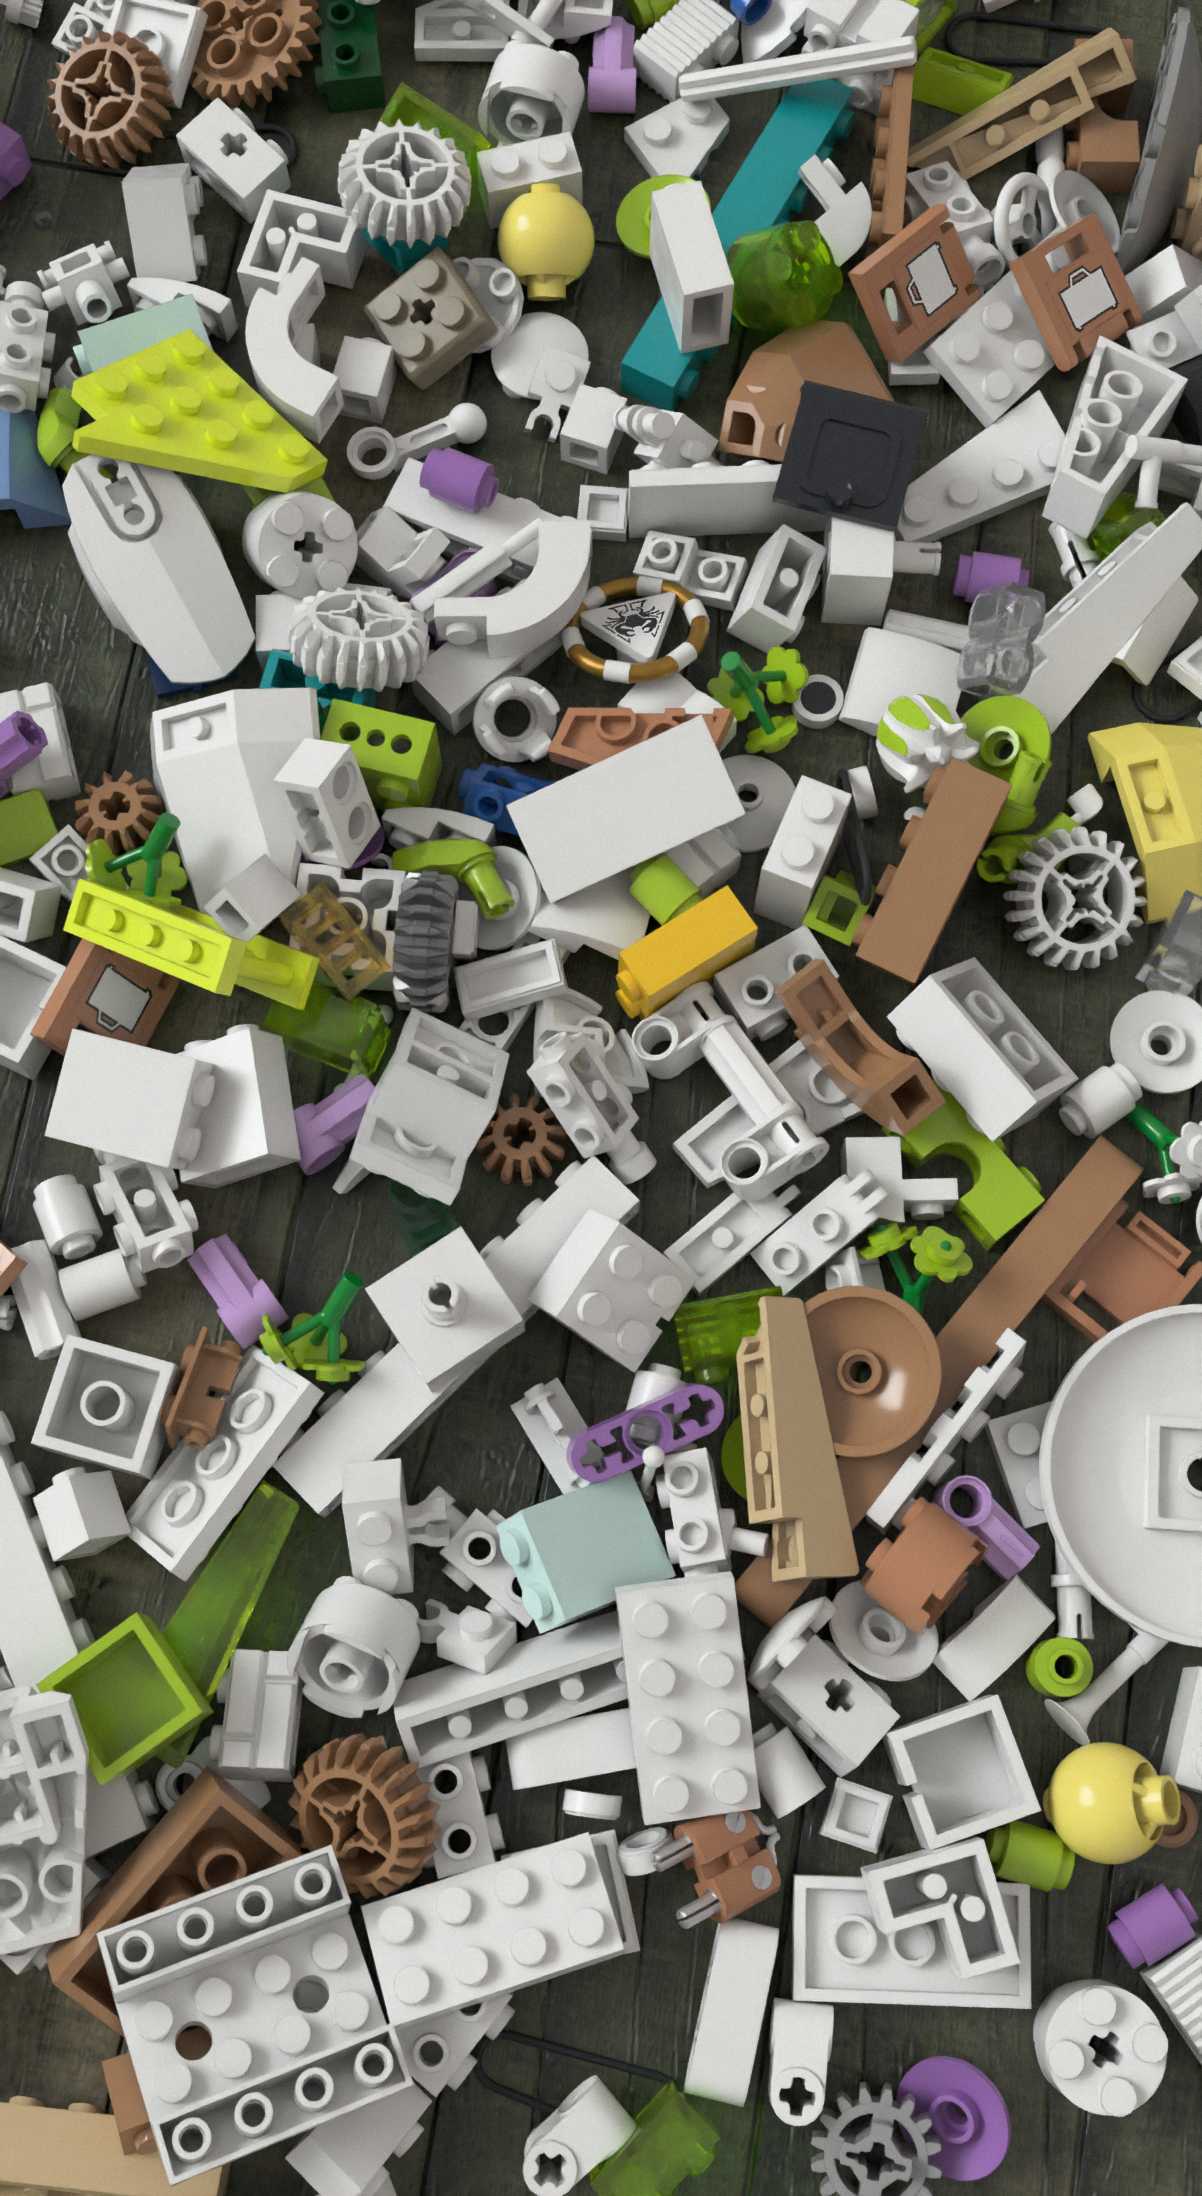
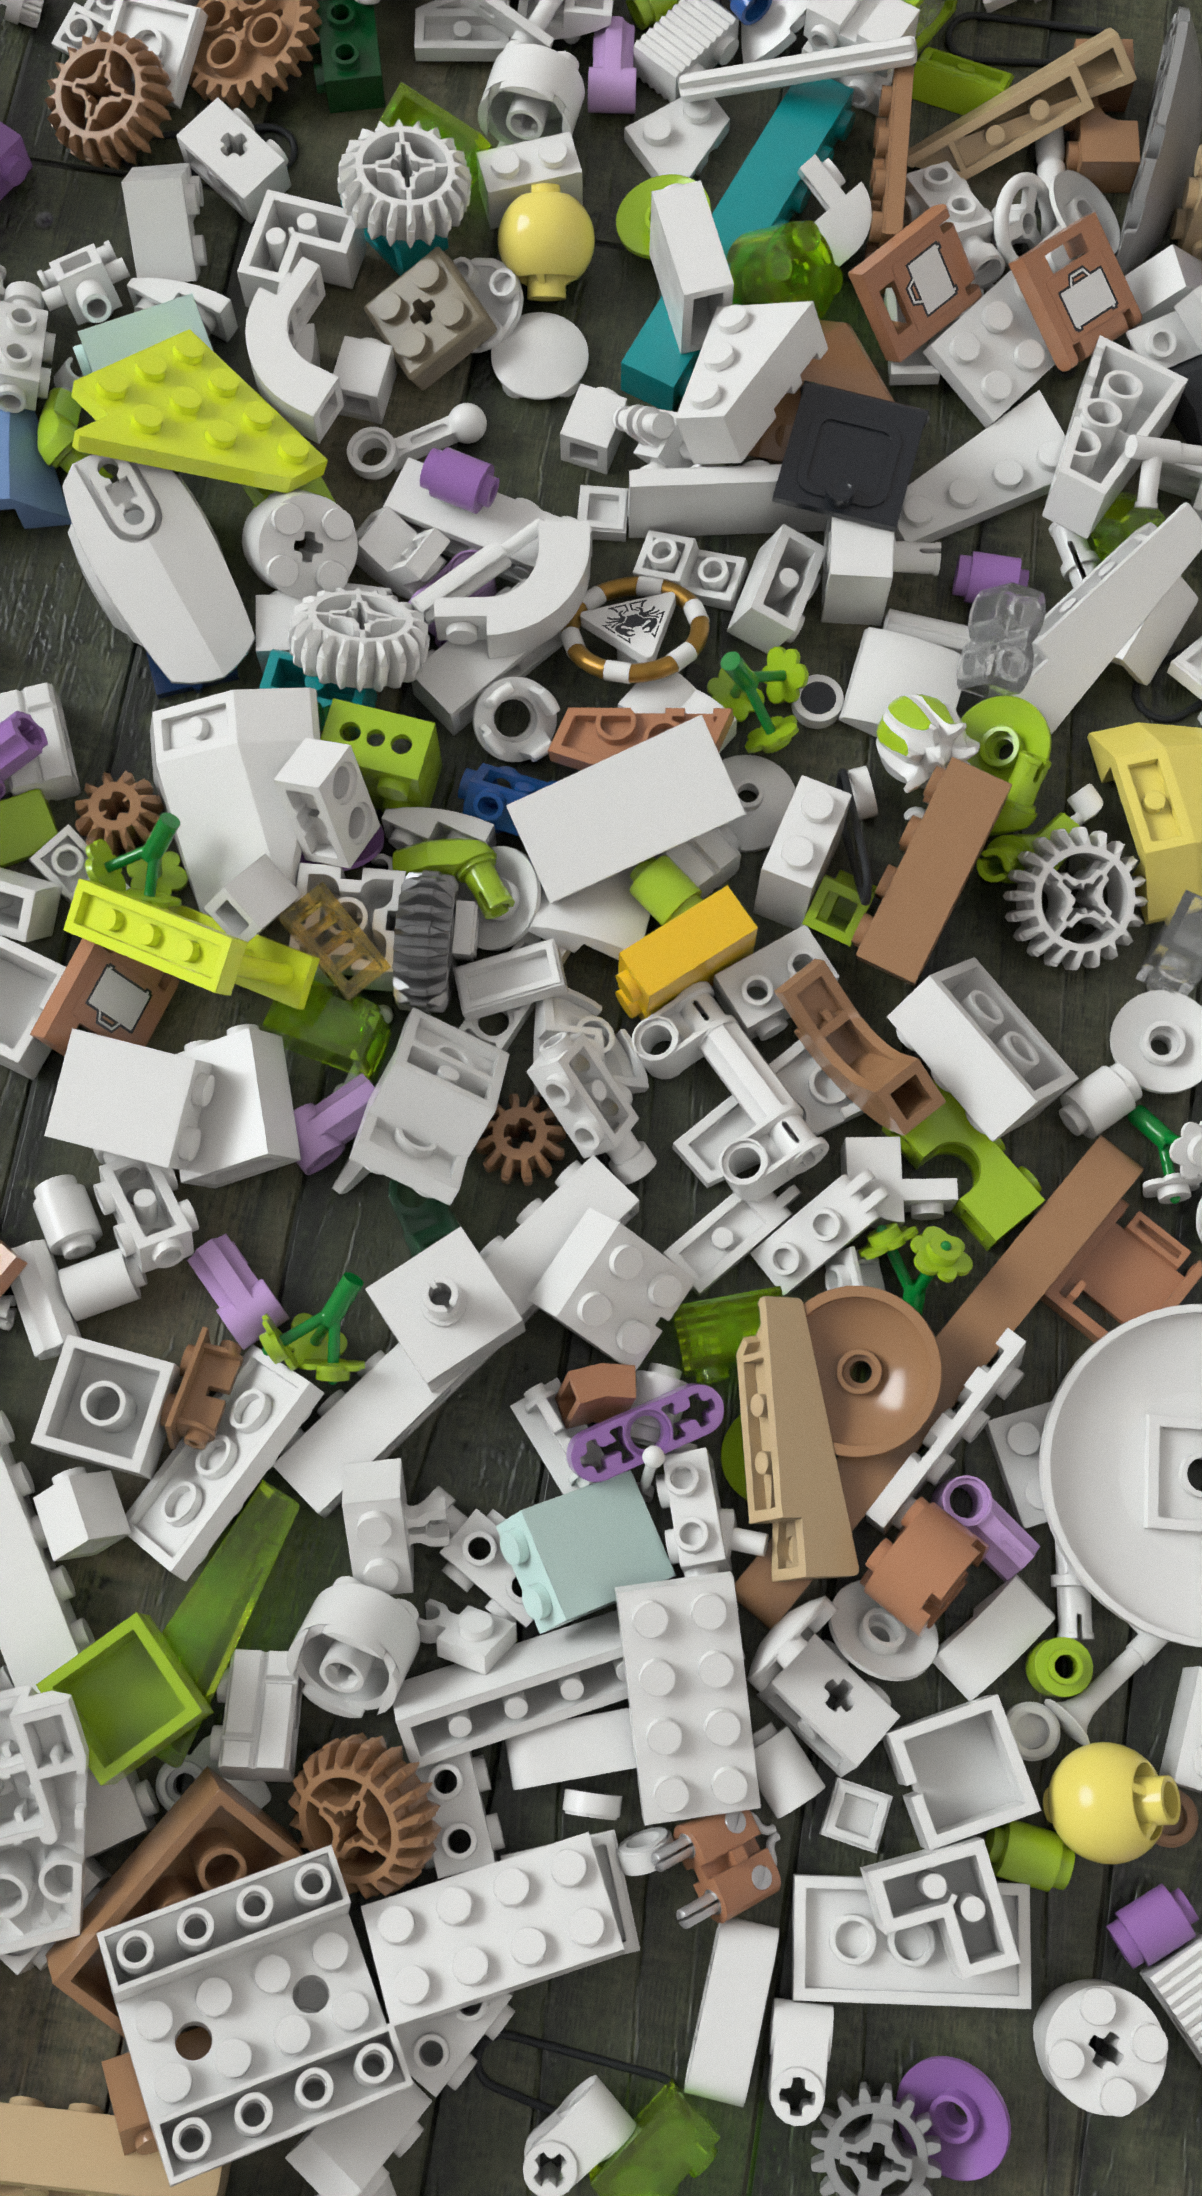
(555, 385): white plate -> none
(596, 1393): none -> nougat piece
(742, 375): none -> white wedge
(1034, 1730): none -> white tile

